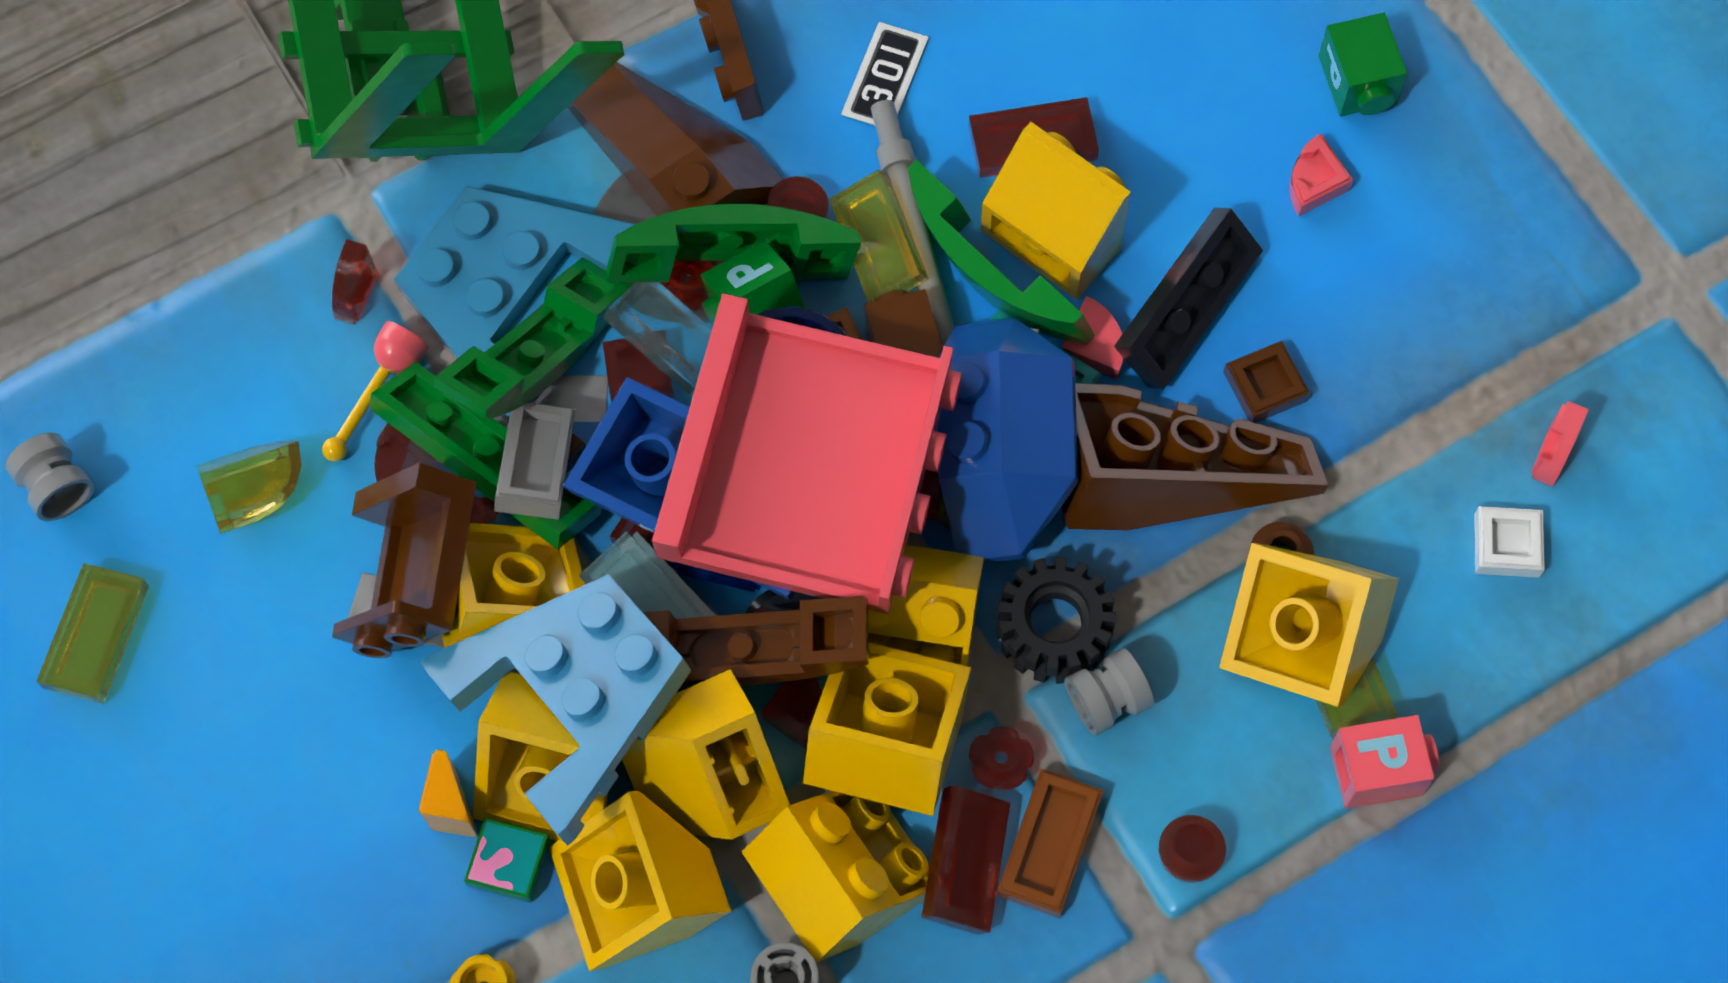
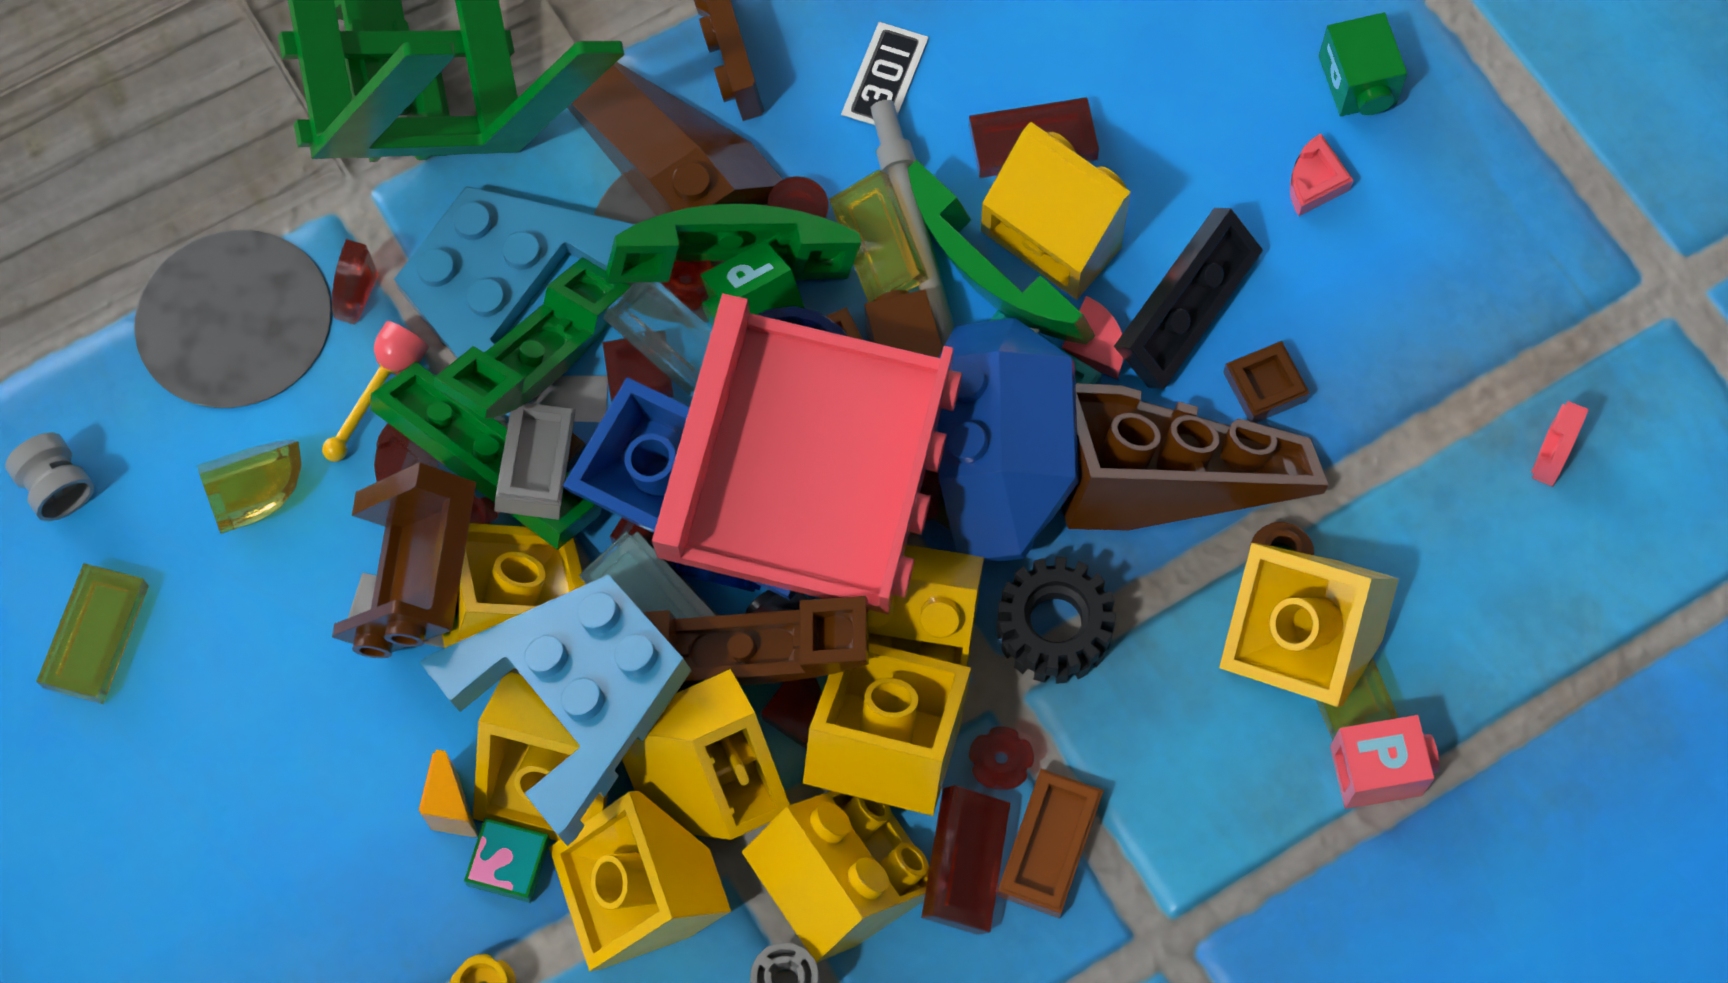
(232, 318): none -> flat silver sticker
(1104, 694): light grey wheel -> none
(1192, 848): clear red plate -> none
(1509, 542): white tile -> none

